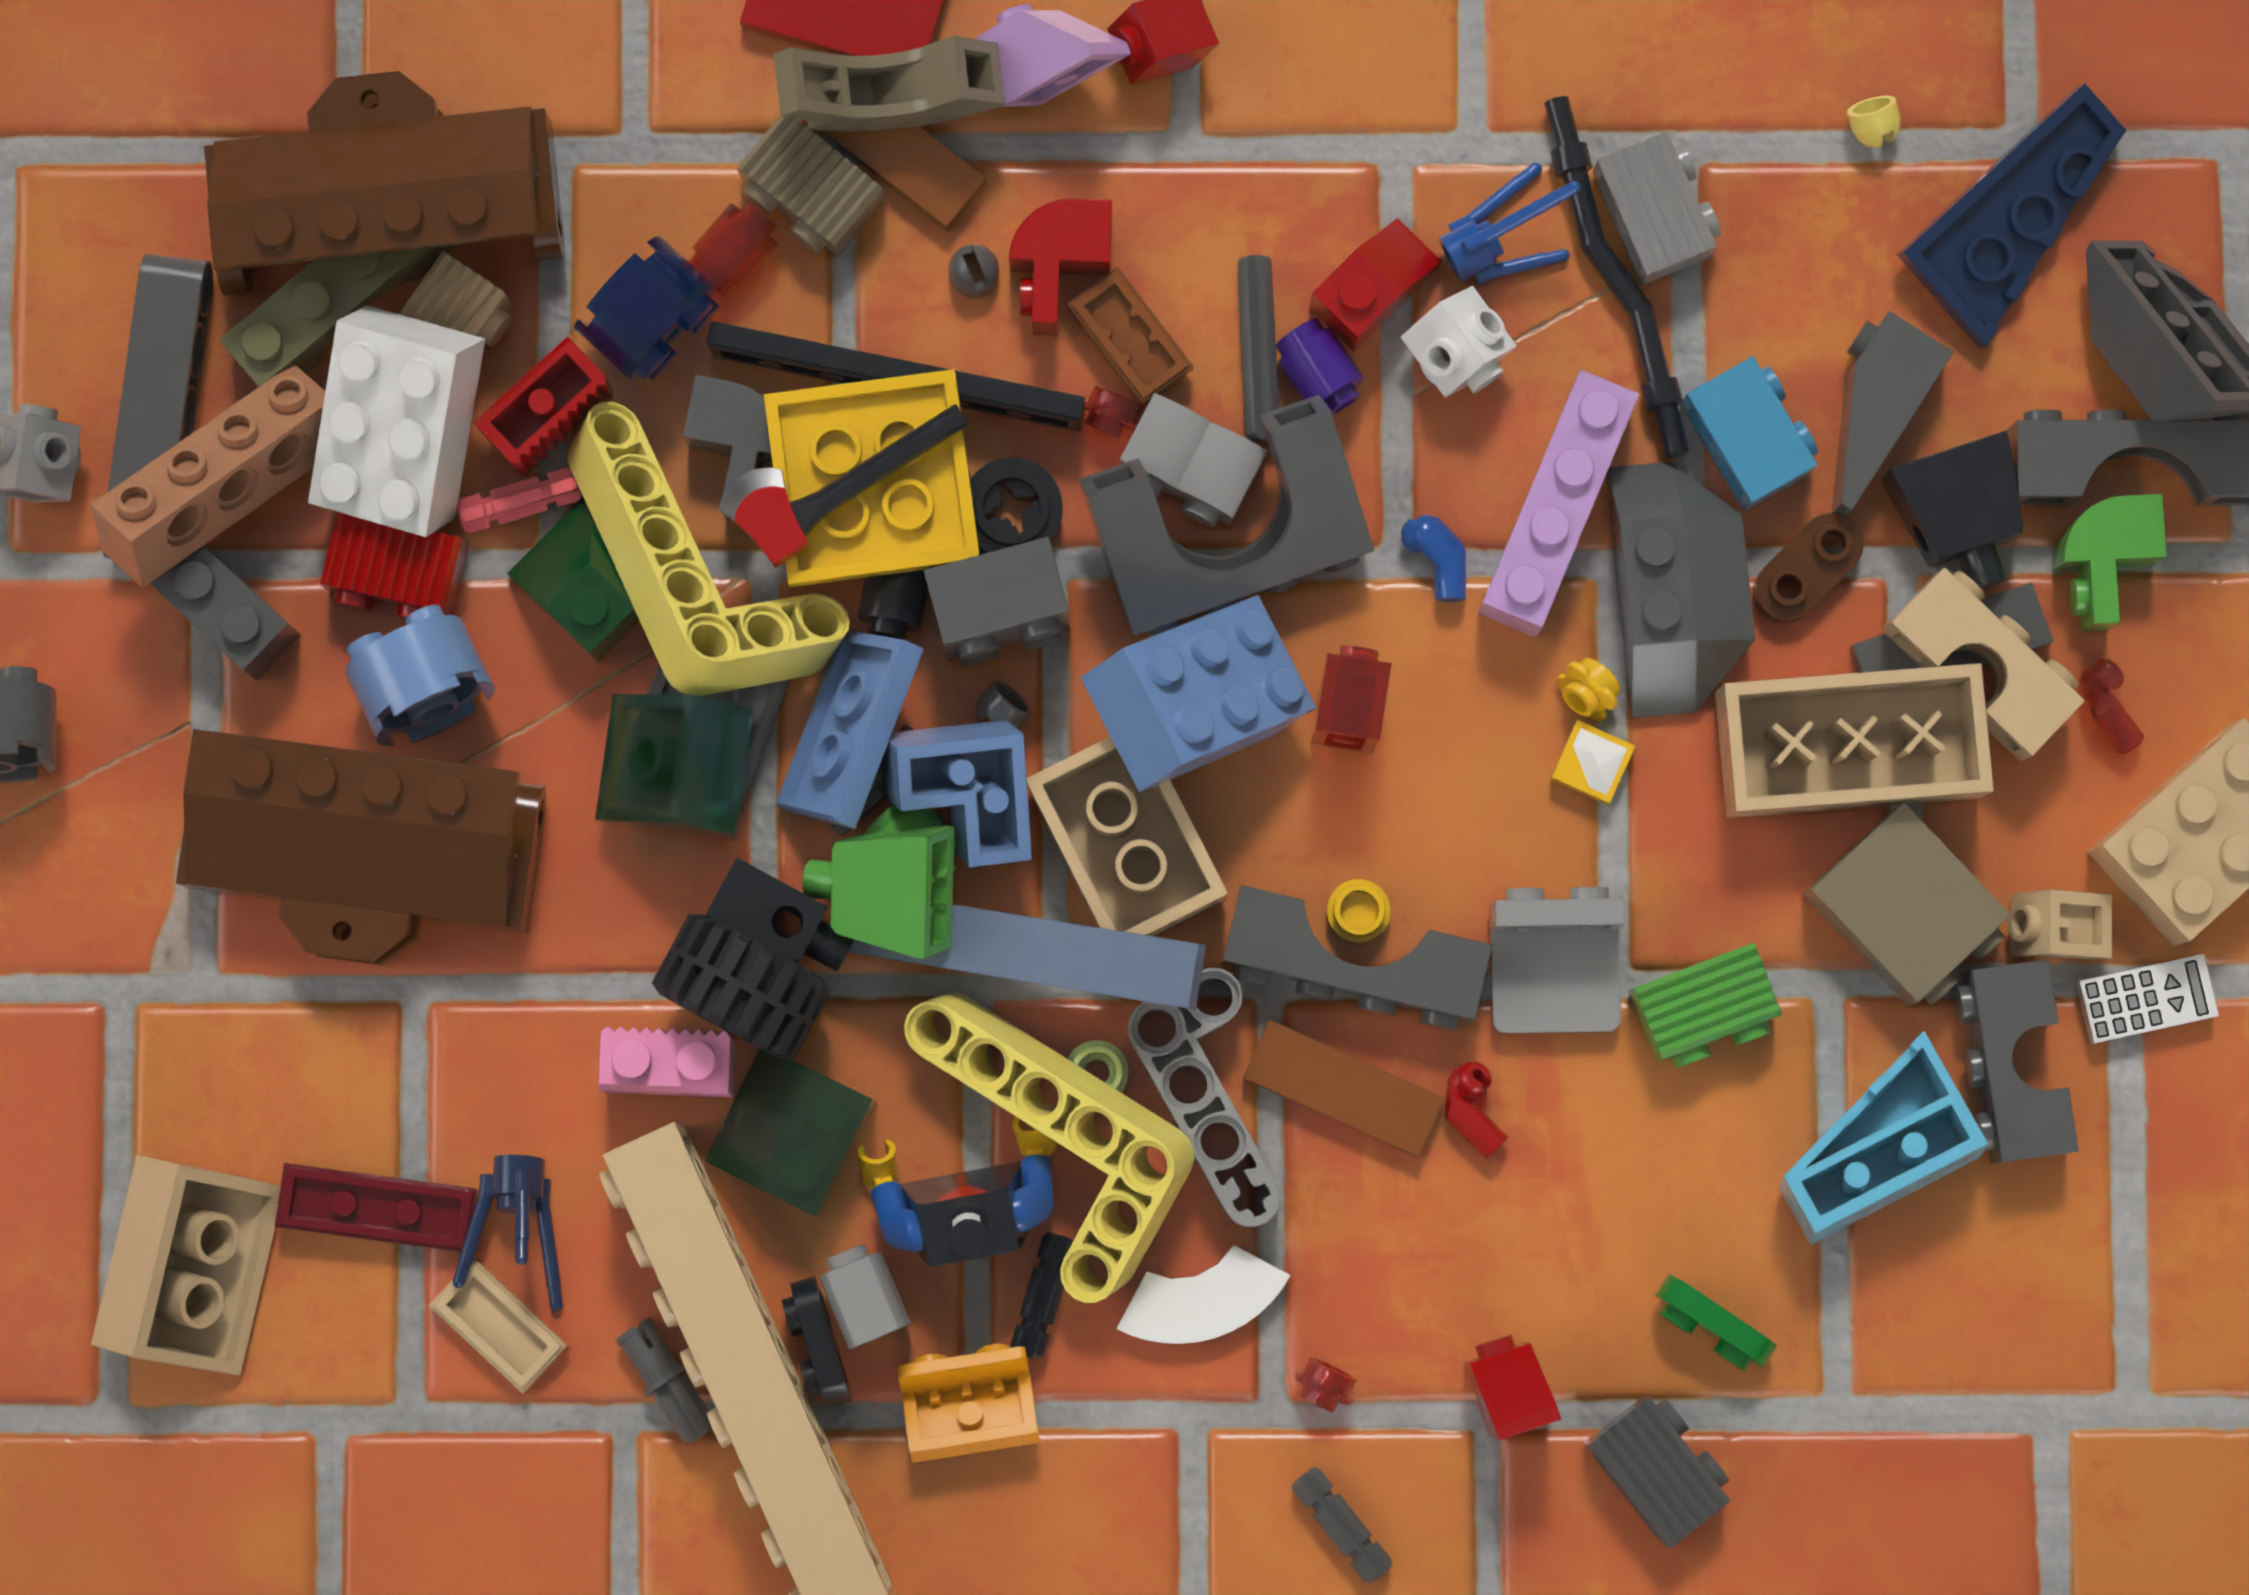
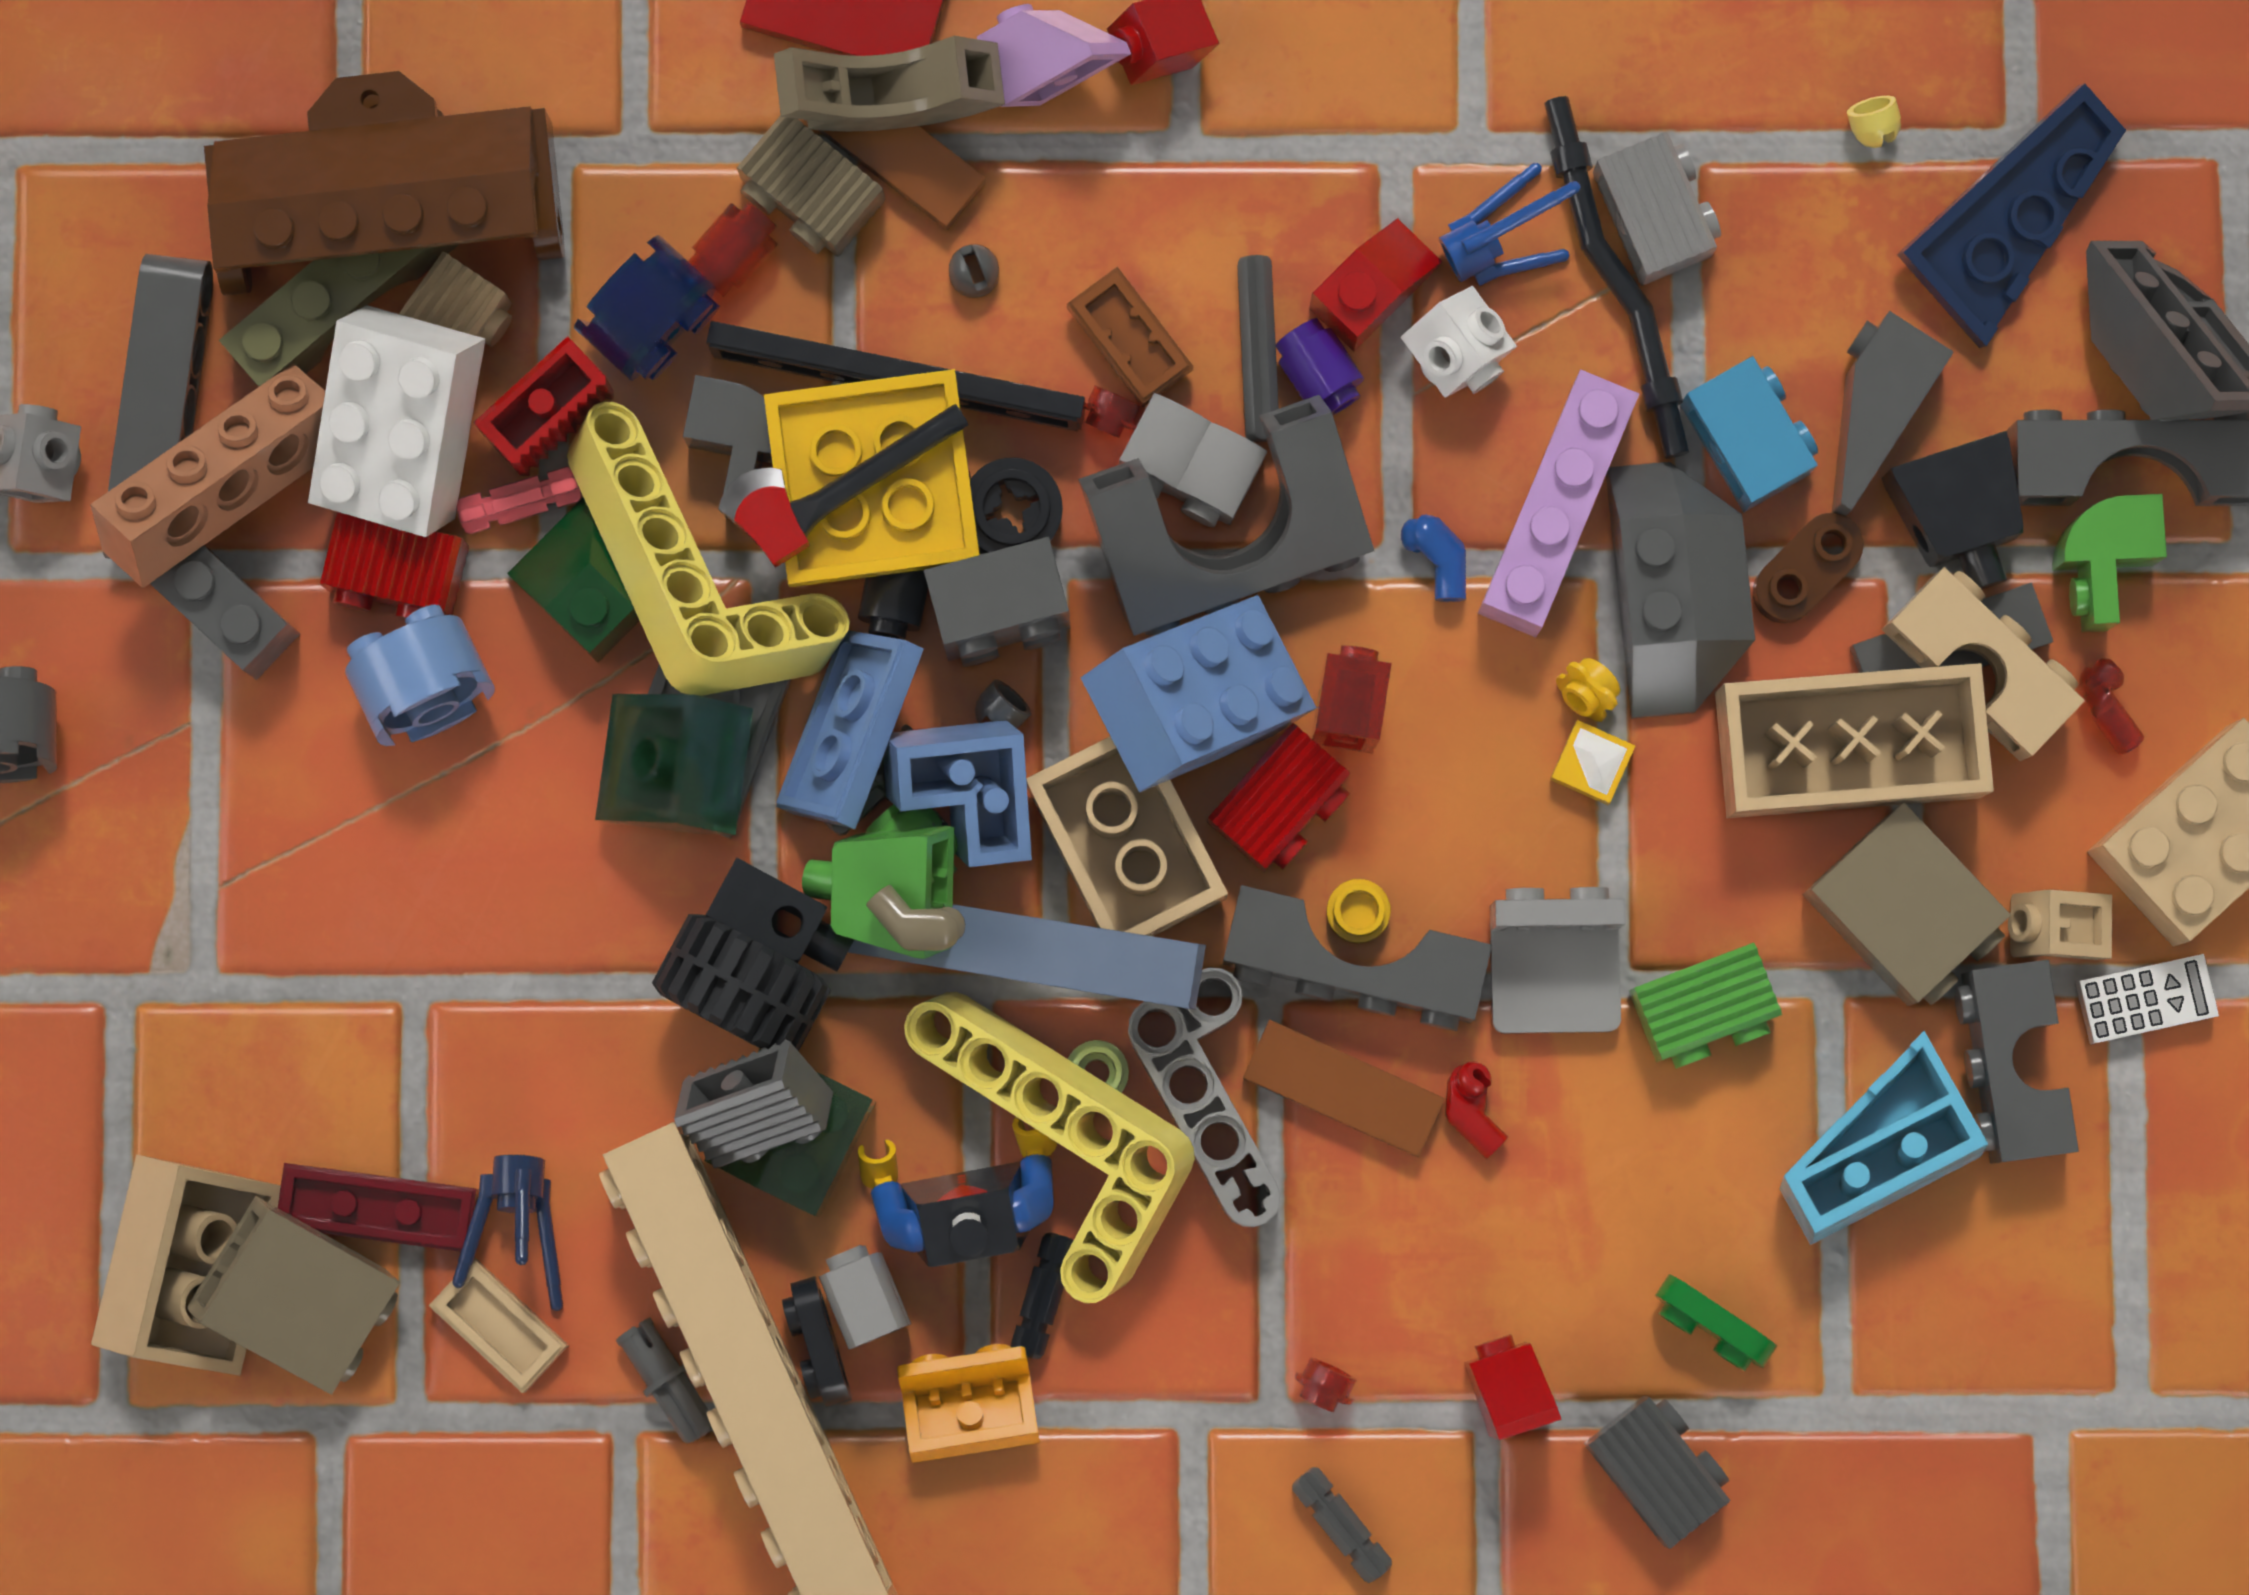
(294, 1296): none -> dark tan brick
(359, 840): reddish brown piece -> none
(667, 1062): bright pink brick -> none
(753, 1105): none -> dark grey brick
(916, 928): none -> dark tan arm
(1058, 240): red brick -> none
(1203, 1304): white tile -> none
(1280, 799): none -> red brick

